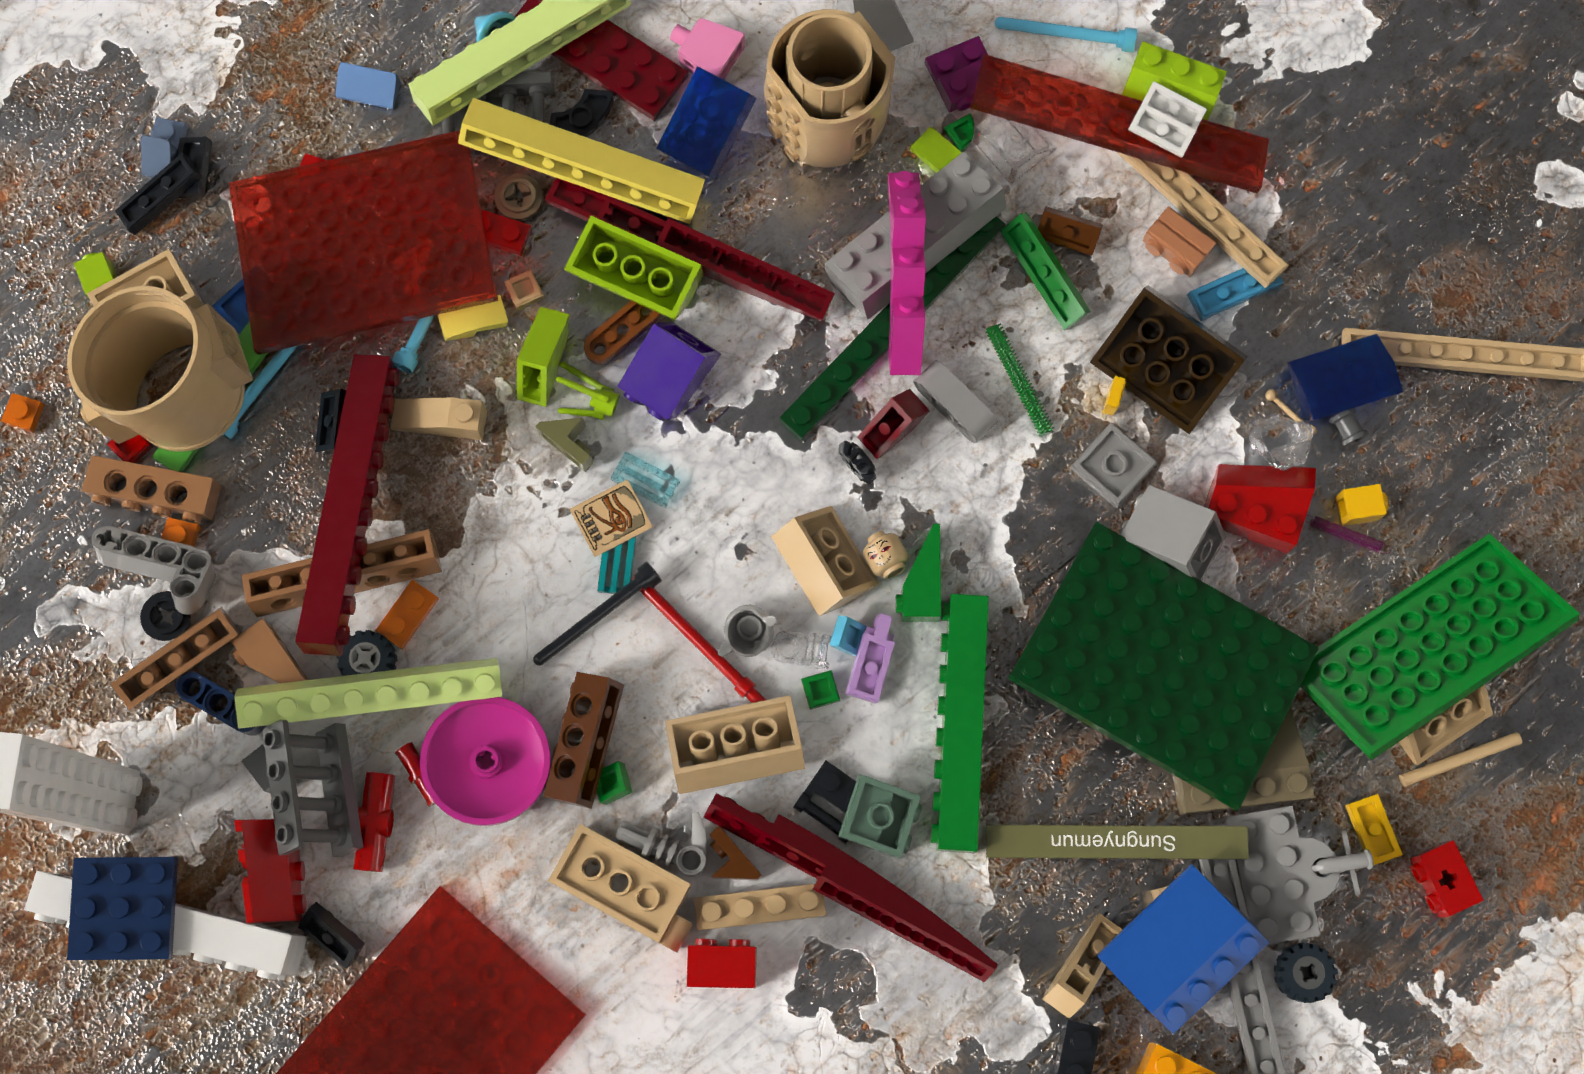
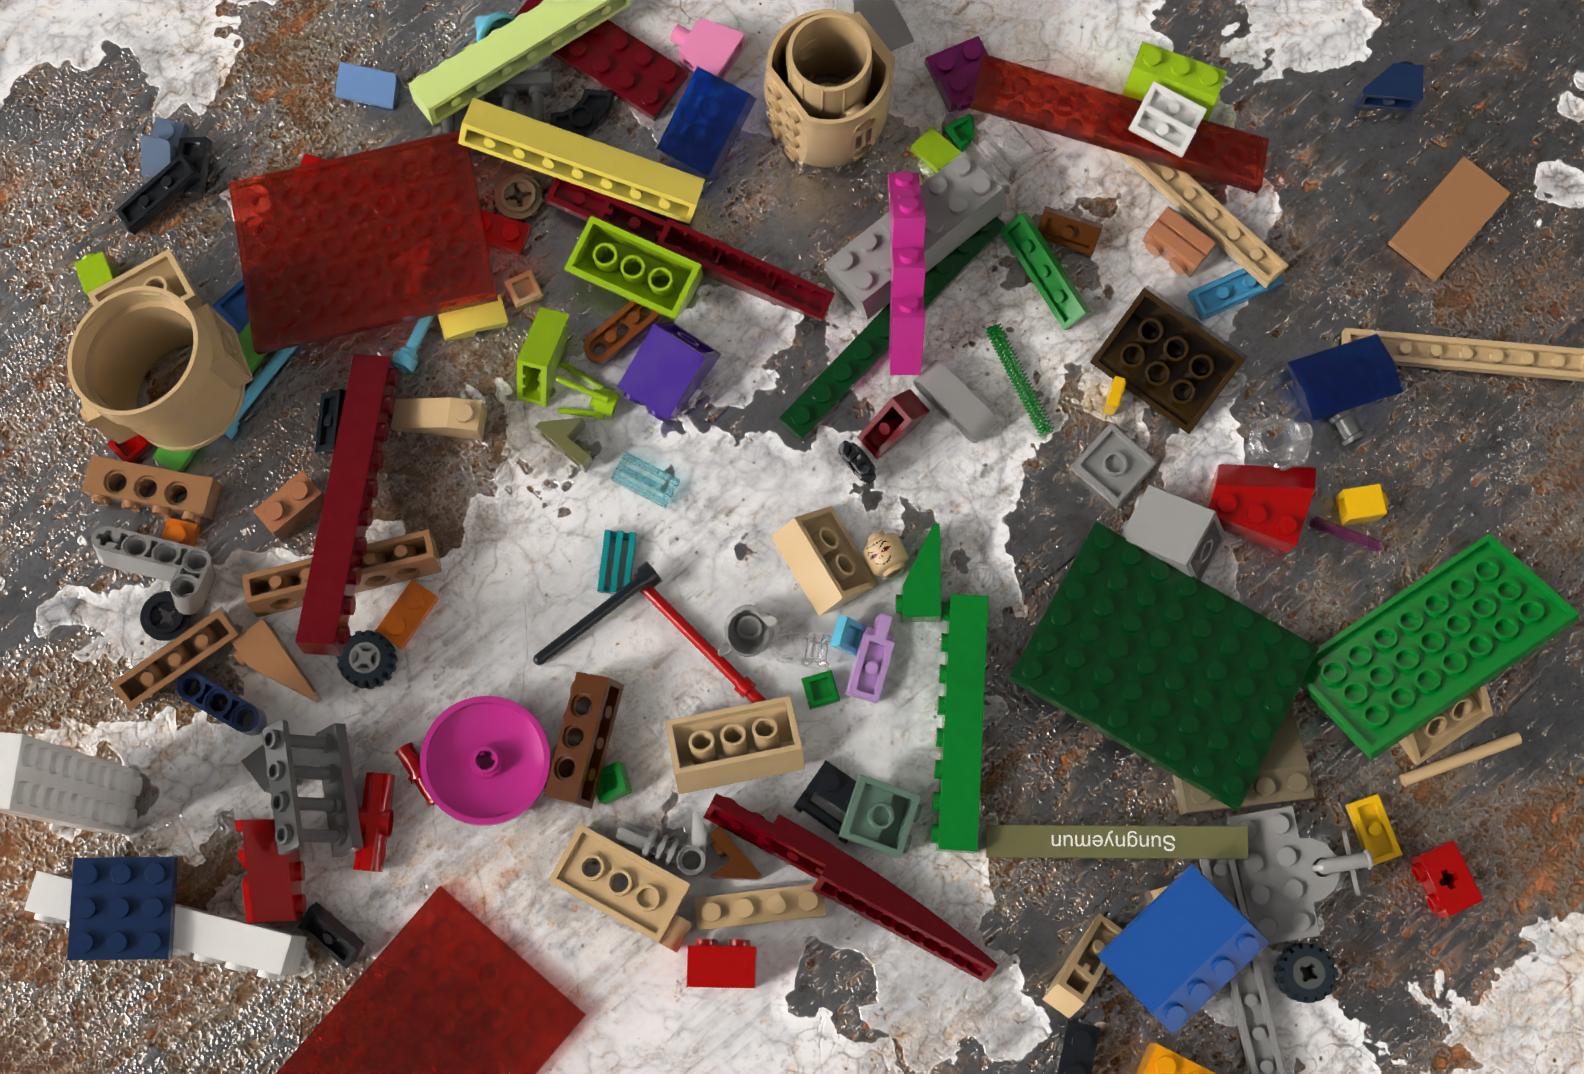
(22, 412): orange plate -> none
(290, 506): none -> nougat brick
(367, 692): yellowish green brick -> none
(611, 518): sticker -> none
(1123, 39): medium azure piece -> none
(1271, 395): tan hinge -> none
(1395, 88): none -> dark blue slope
(1449, 218): none -> medium nougat tile

